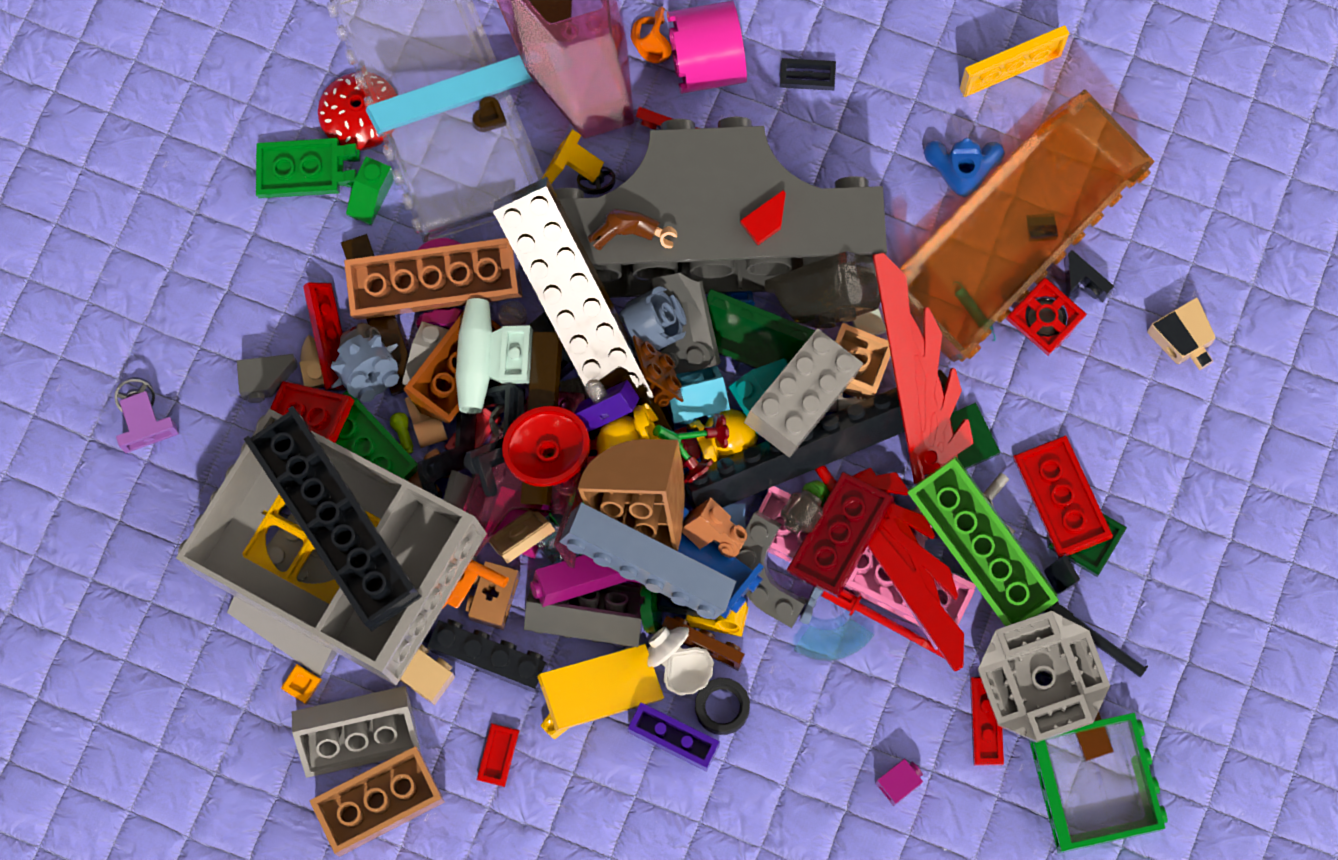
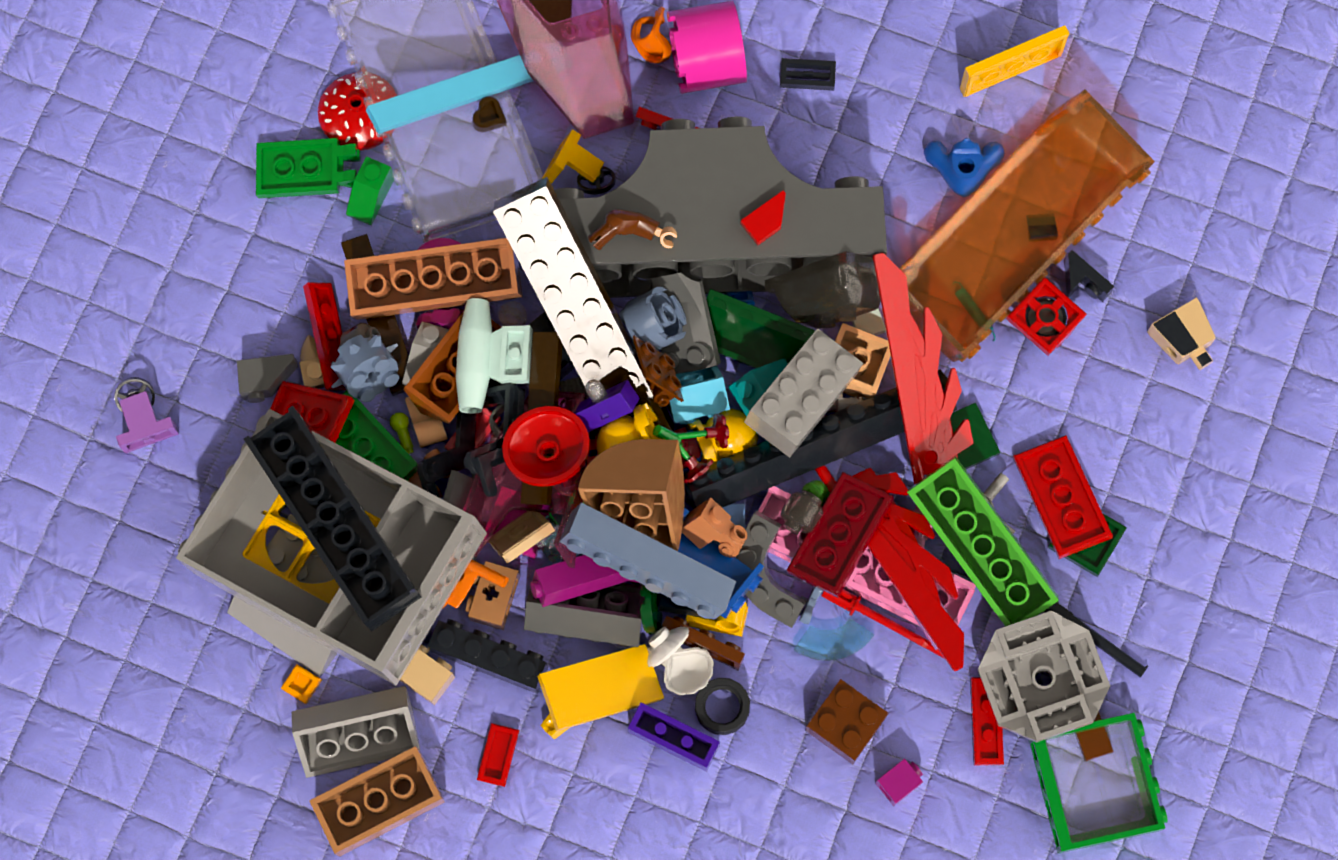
(846, 721): none -> reddish brown brick
(1062, 575): black slope -> none

